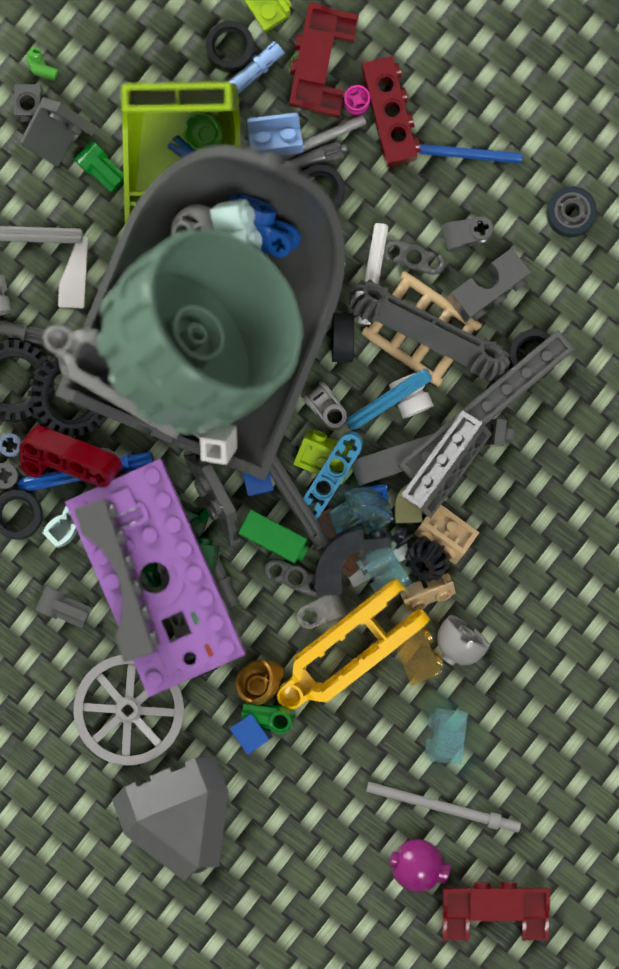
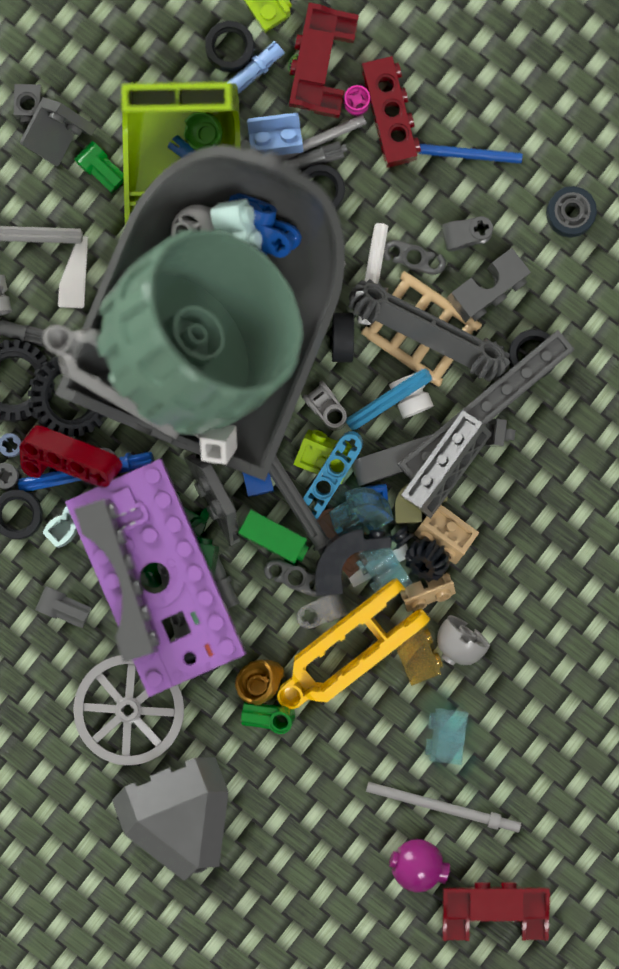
(38, 66): bright green arm -> none
(250, 733): blue panel -> none

